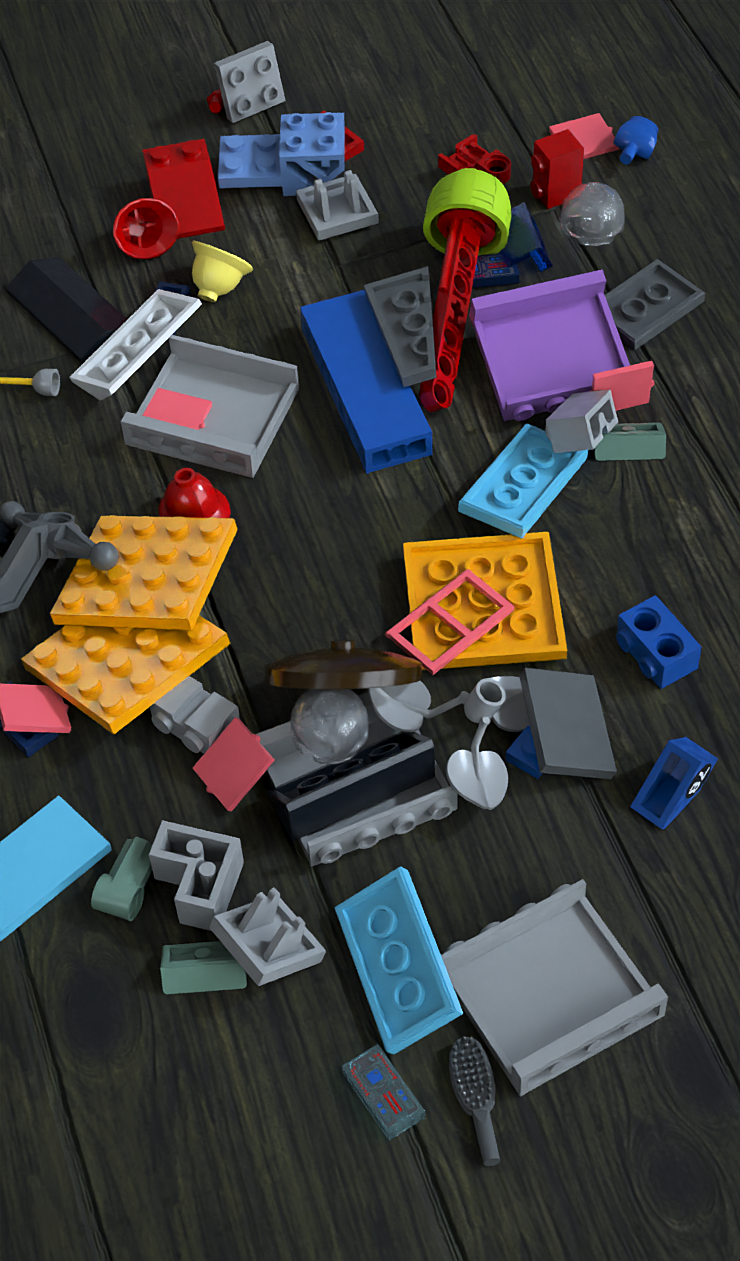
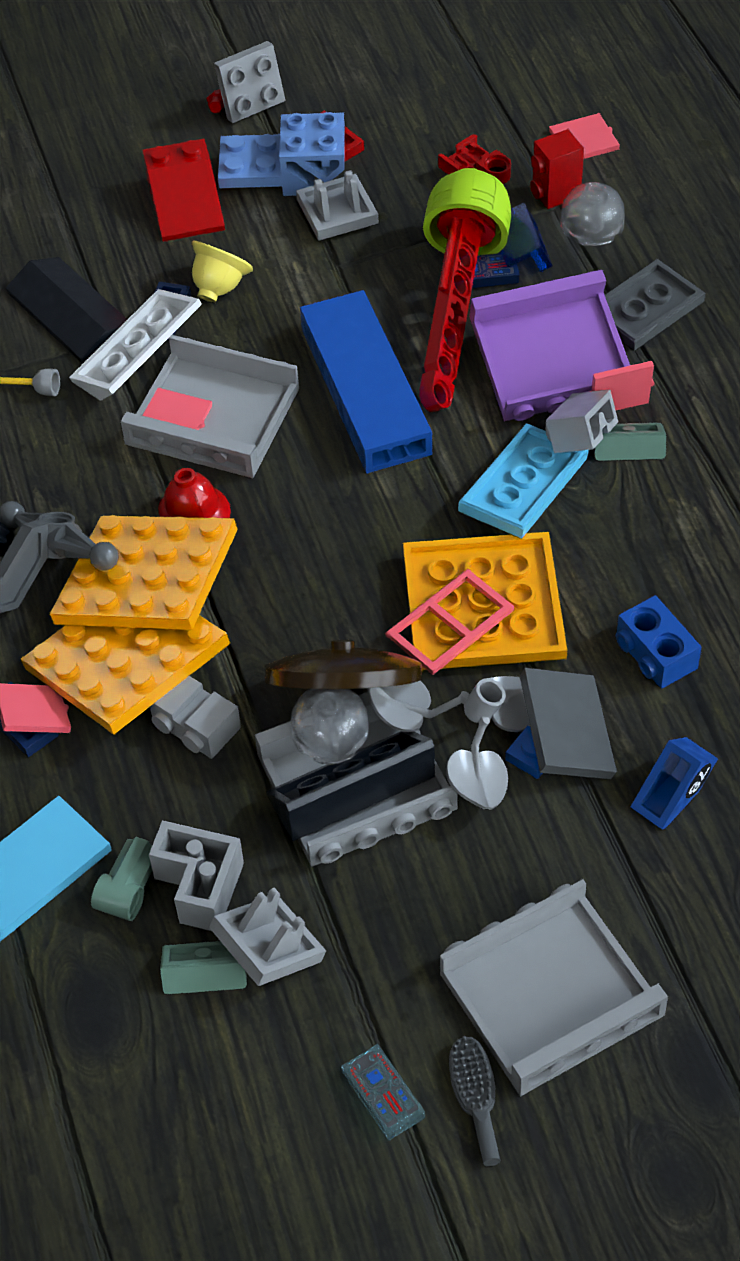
(145, 228): red hat -> none
(233, 764): coral piece -> none
(398, 961): medium azure tile -> none
(406, 323): dark grey wing -> none
(636, 138): blue piece -> none

